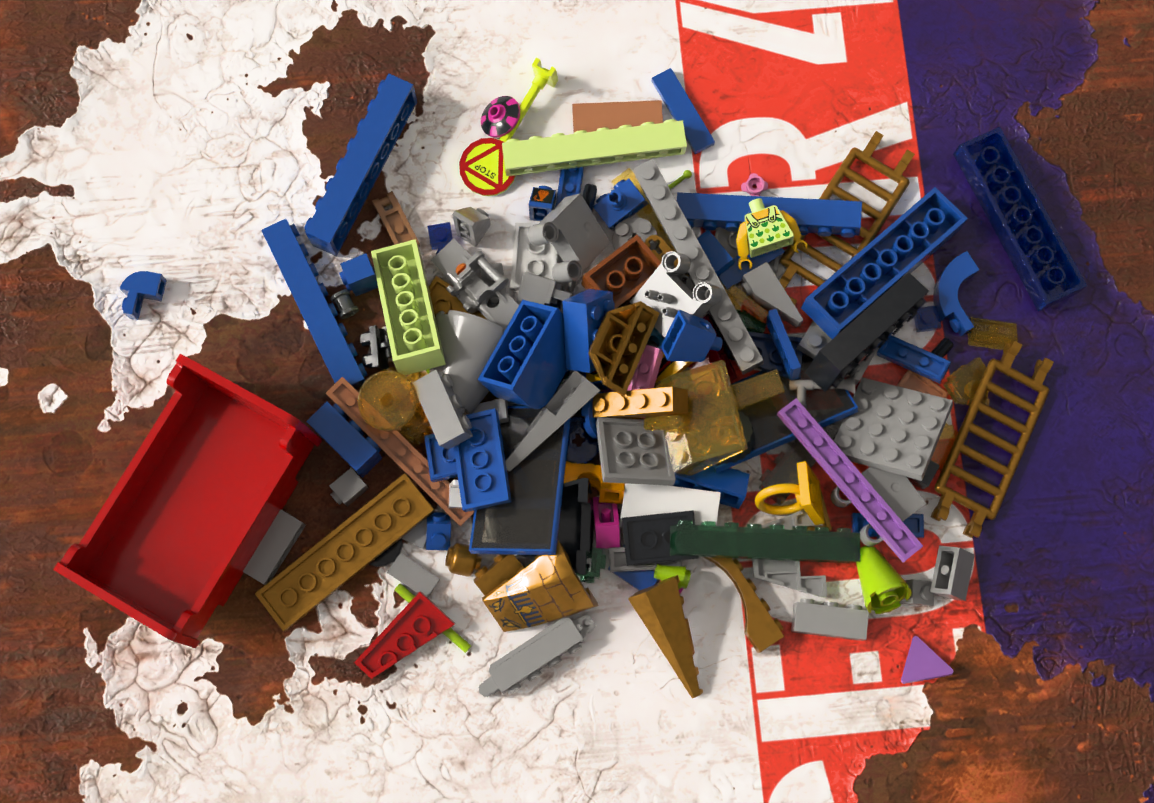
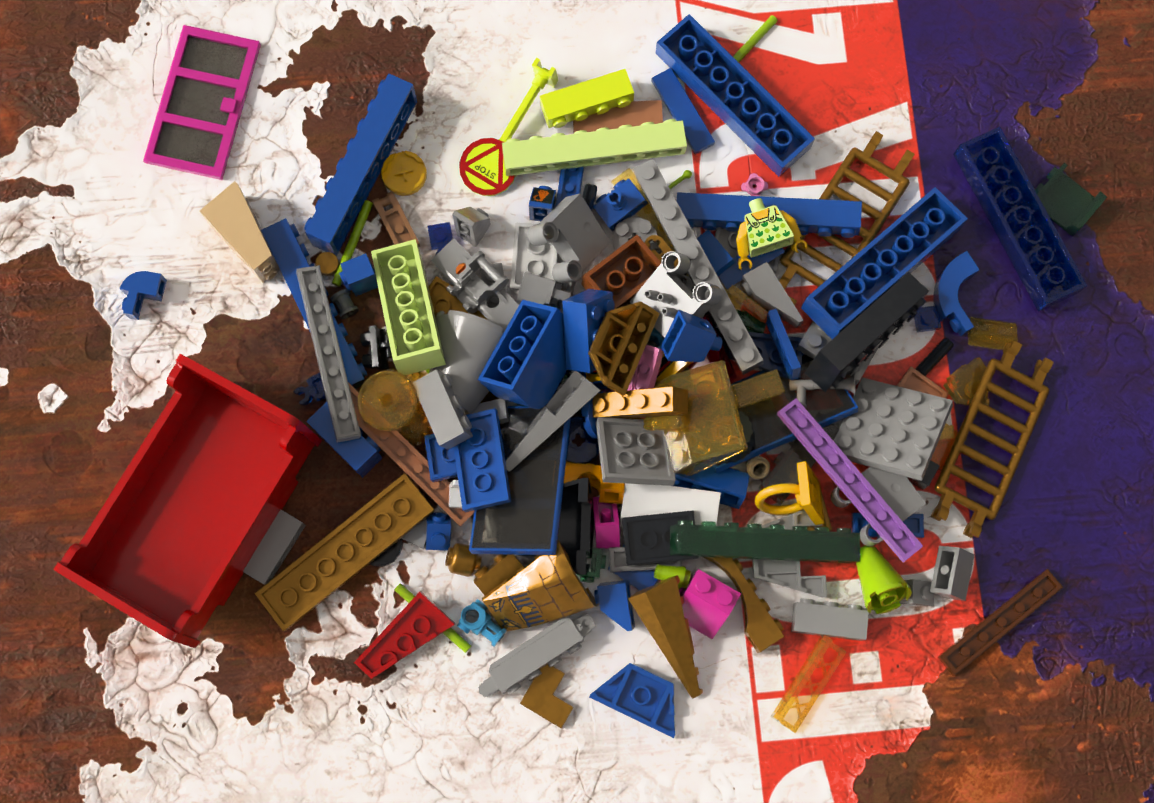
(202, 102): none -> door
(238, 226): none -> tan slope
(314, 390): none -> clear blue plate
(328, 263): none -> pearl gold tile
(328, 354): none -> light grey tile
(348, 488): light grey brick -> none
(353, 240): none -> lime bar
(404, 173): none -> yellow tile
(413, 575): light grey tile -> none
(481, 625): none -> dark azure connector
(500, 116): dish -> none
(541, 700): none -> pearl gold tile
(587, 98): none -> neon yellow brick
(615, 603): none -> blue slope
(640, 698): none -> blue wing
(708, 603): none -> dark pink slope
(734, 95): none -> blue brick
(755, 38): none -> lime bar
(757, 467): none -> dark tan cone
(801, 679): none -> fence
(914, 359): blue tile -> none
(923, 663): medium lavender piece -> none
(1000, 622): none -> reddish brown tile
(1067, 201): none -> clear green panel

